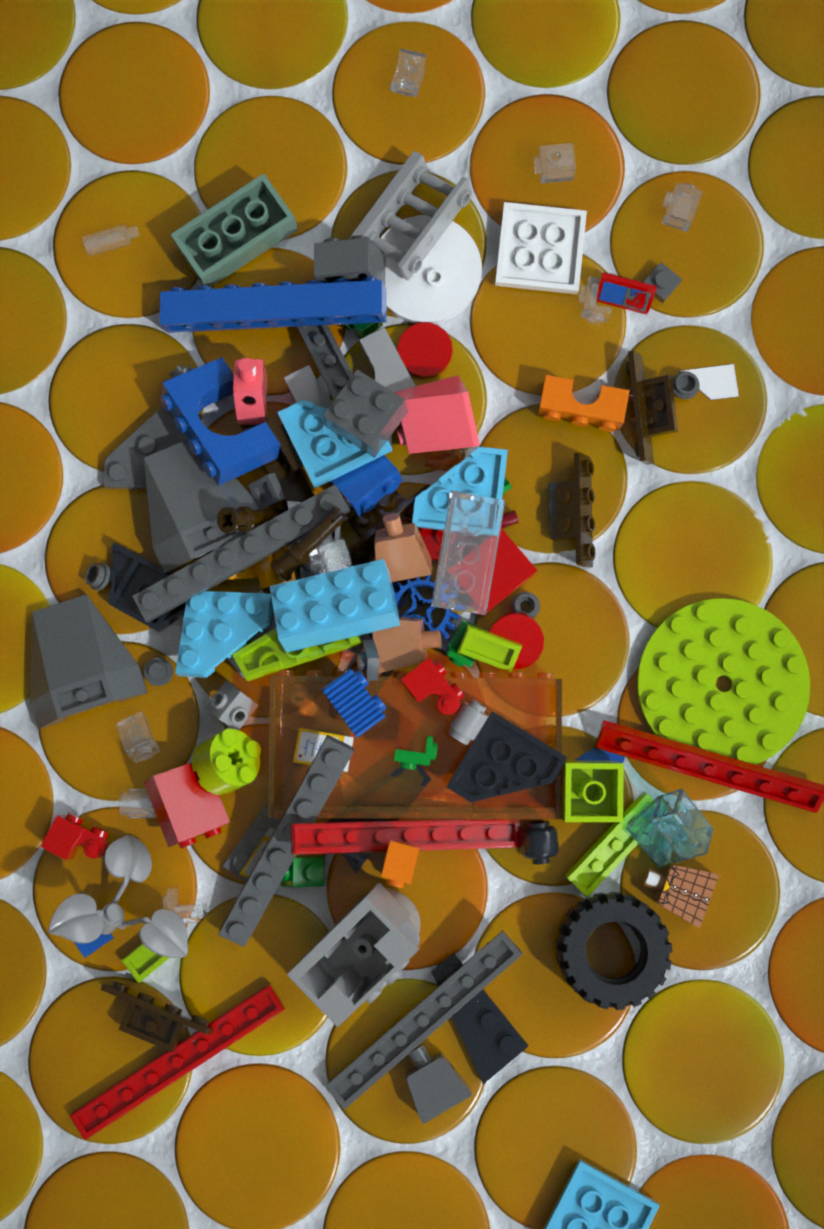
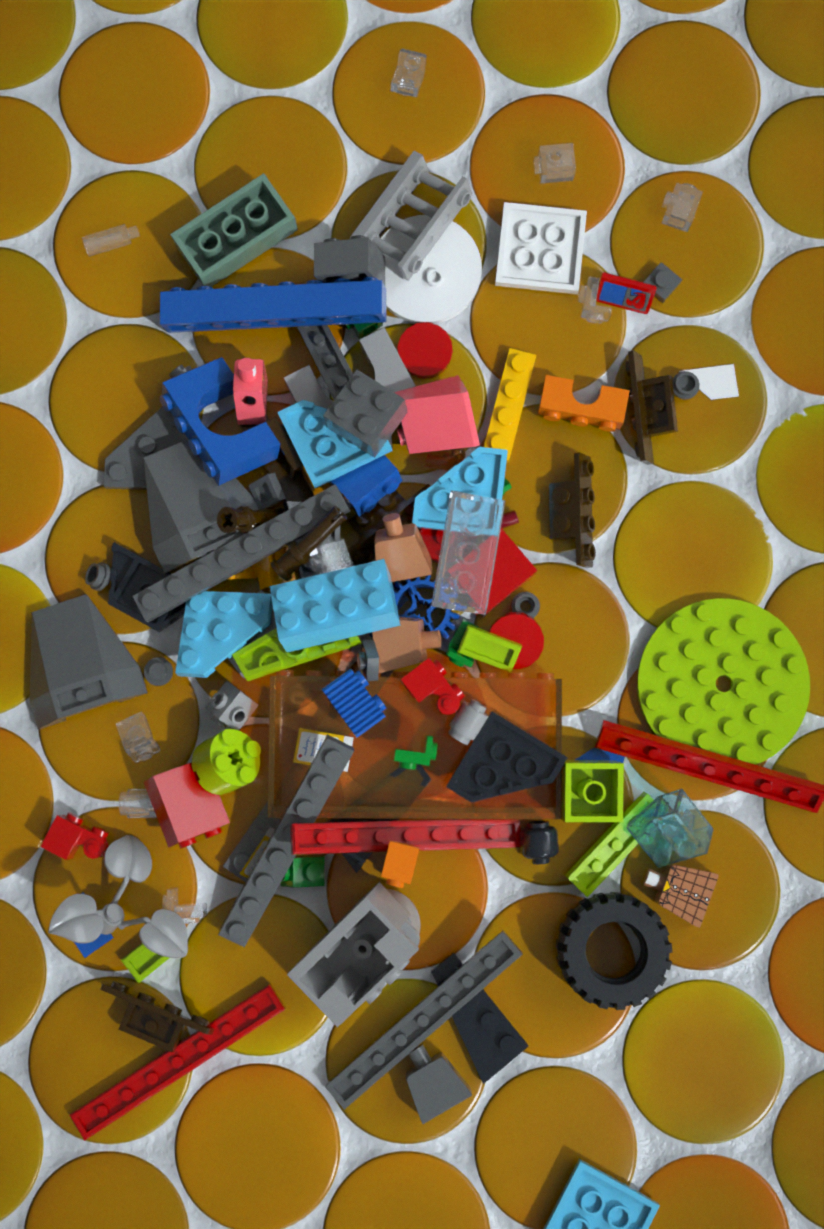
(510, 400): none -> yellow plate

